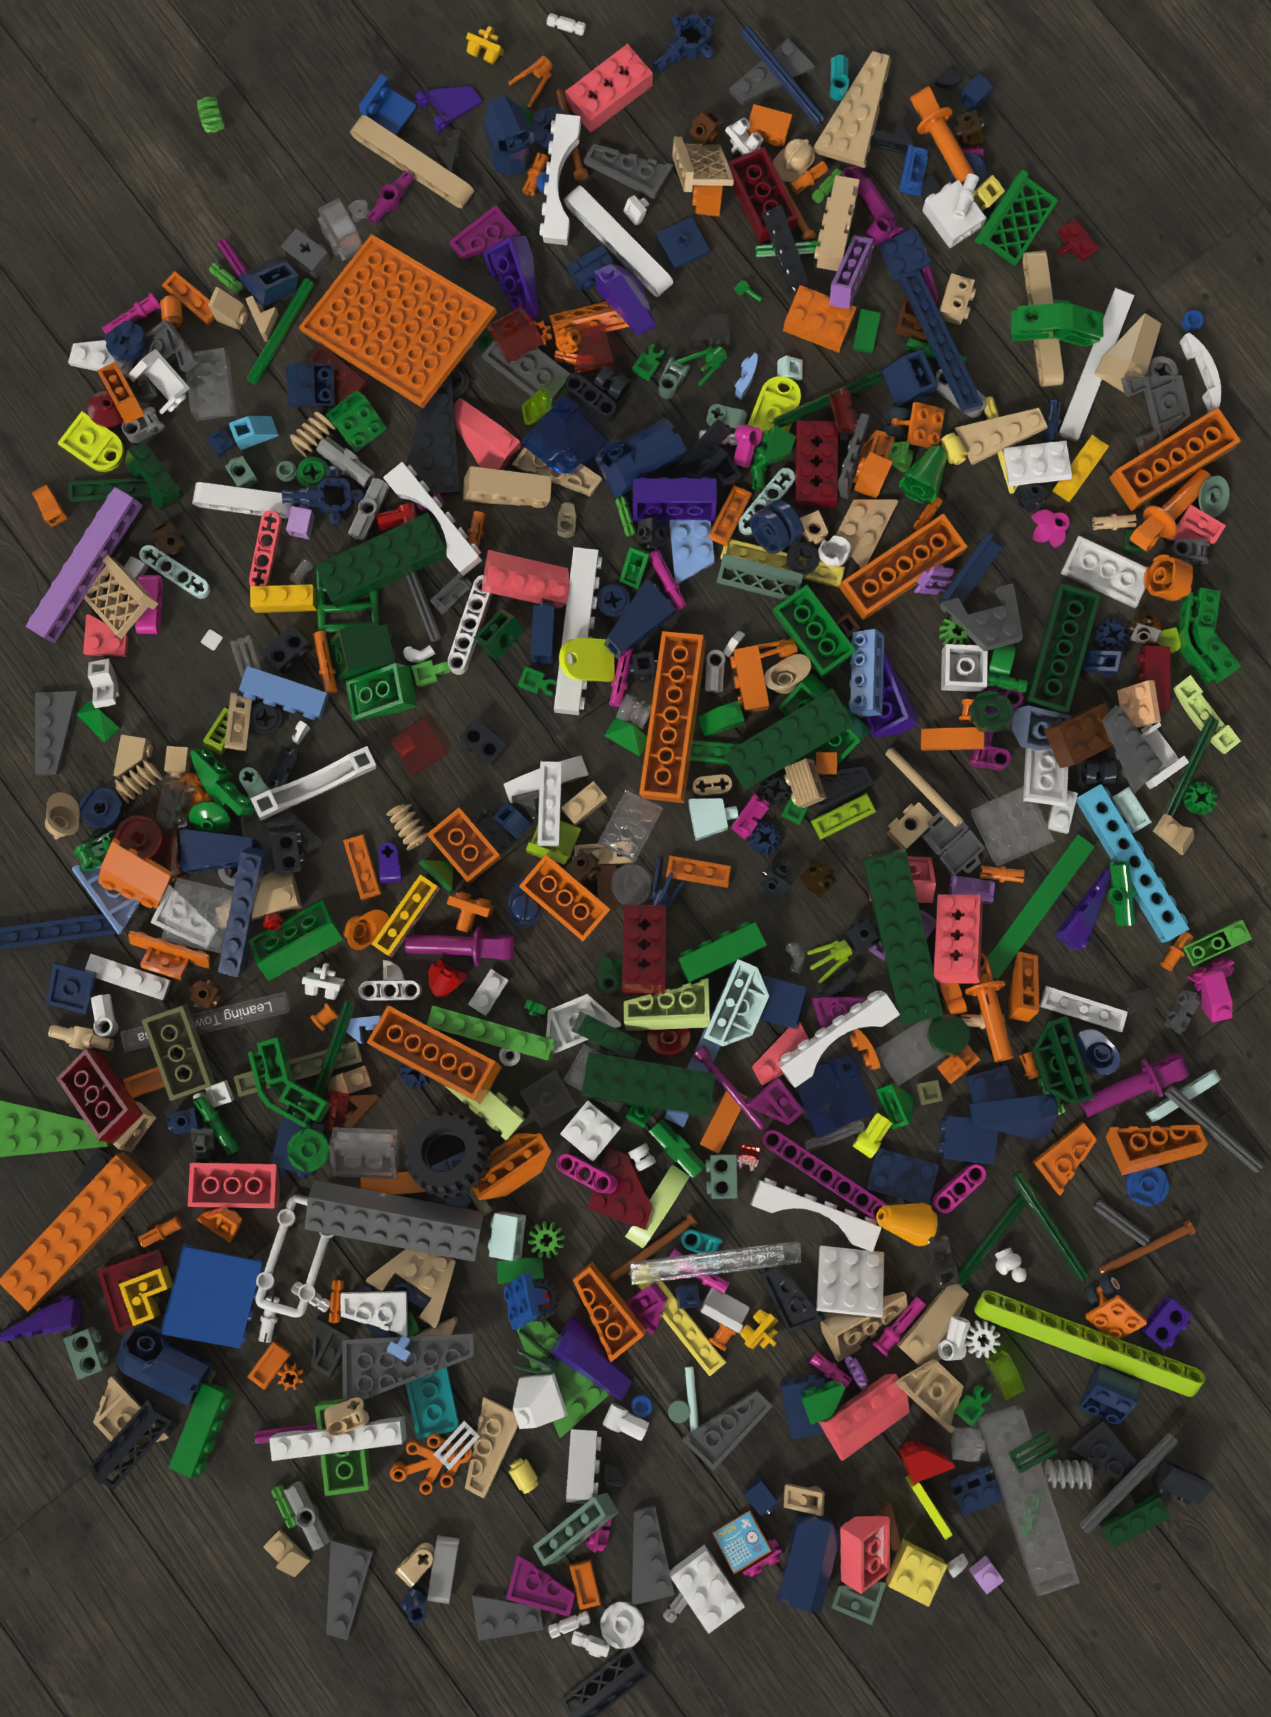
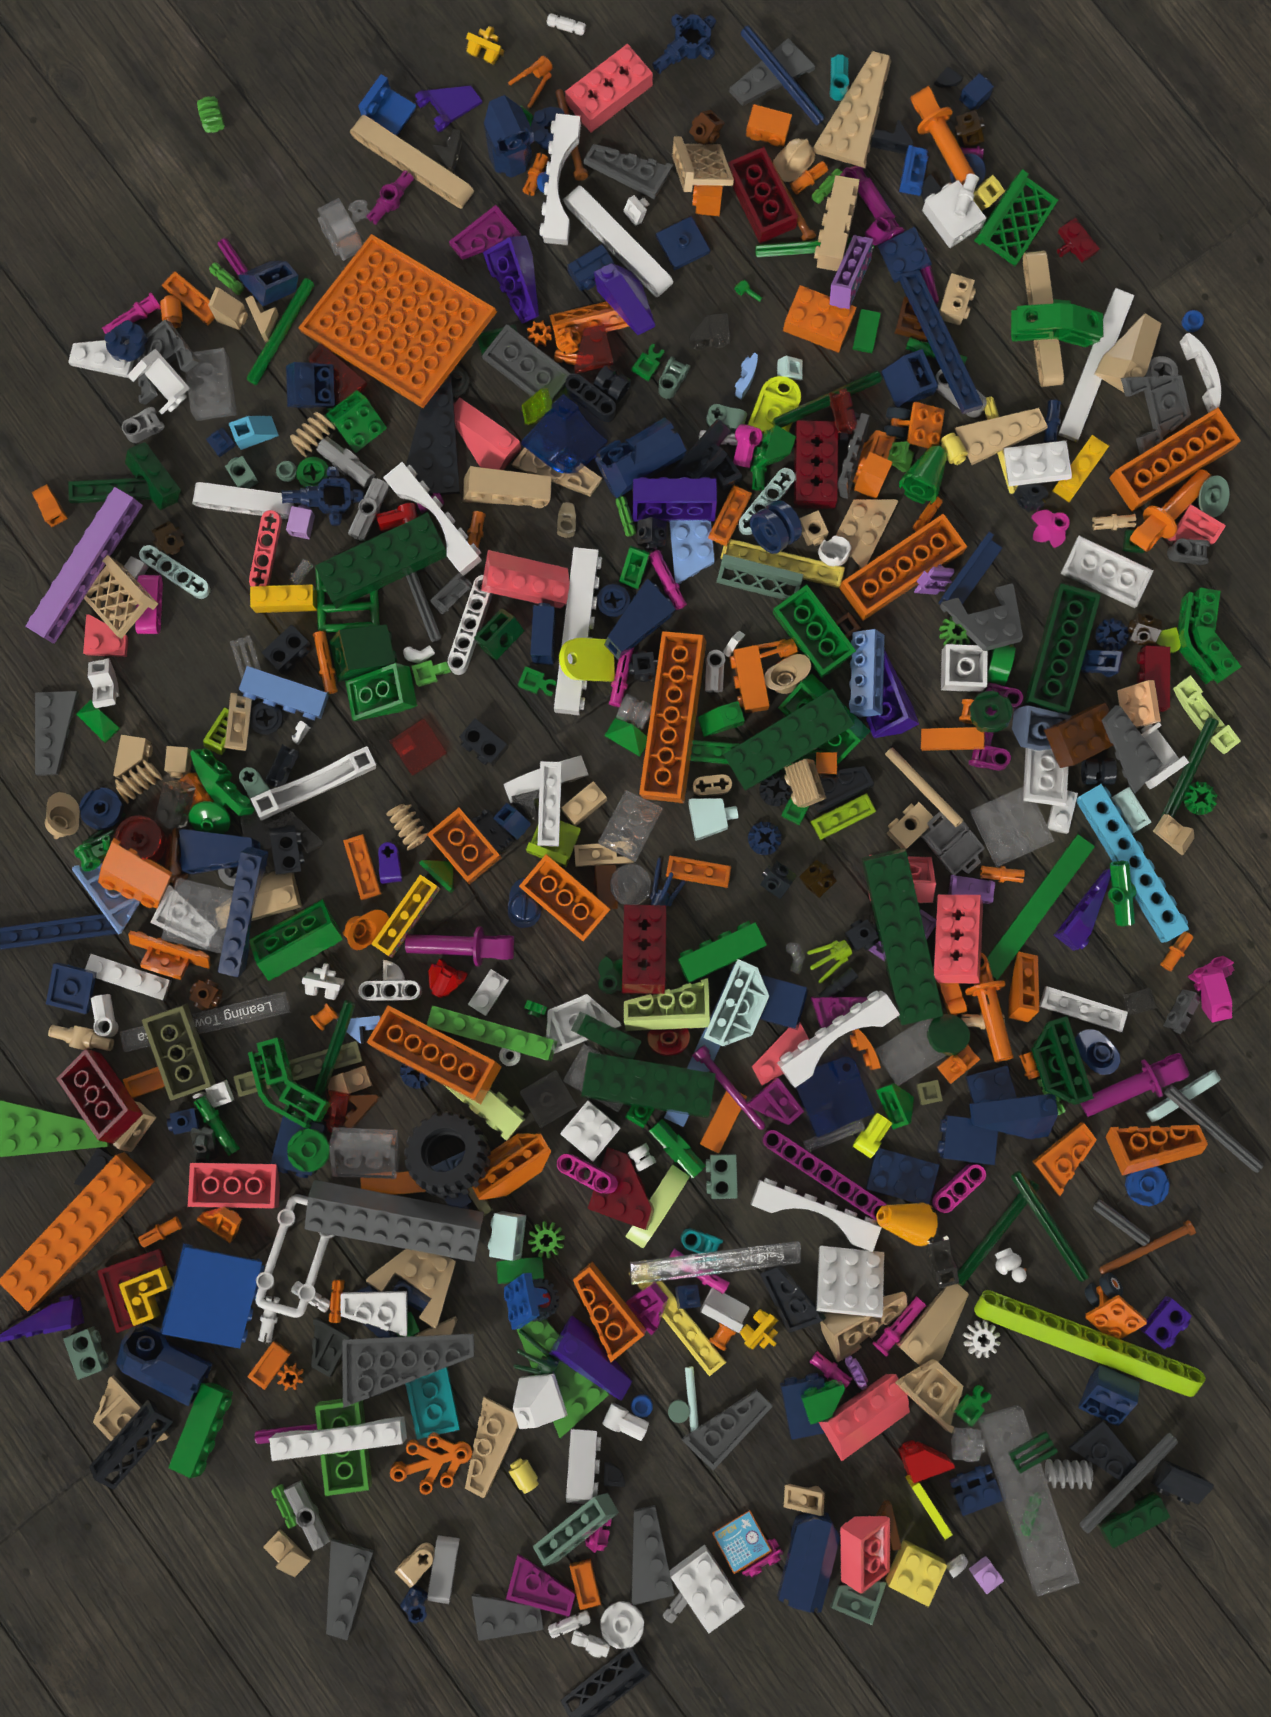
(92, 444): neon yellow tile -> none
(104, 415): dark red dish -> none
(120, 392): orange brick -> none
(211, 639): white sticker -> none
(272, 921): red plate -> none
(306, 253): dark grey brick -> none
(343, 1416): tan piece -> none
(399, 1350): light blue tile -> none
(443, 1460): white tile -> none
(469, 908): orange plate -> none
(515, 334): clear red slope -> none
(584, 867): dark brown brick -> none
(690, 1221): dark orange bar -> none
(714, 359): green plant -> none
(741, 140): white hips -> none
(748, 1156): clear red tile -> none
(749, 816): dark pink hinge -> none
(760, 1497): dark blue brick -> none
(785, 248): black hinge -> none
(808, 551): black gear -> none
(954, 1339): white piece -> none
(1005, 1374): clear neon green slope -> none
(1007, 683): green axle -> none
(1168, 578): orange brick -> none
(1217, 942): bright green slope -> none

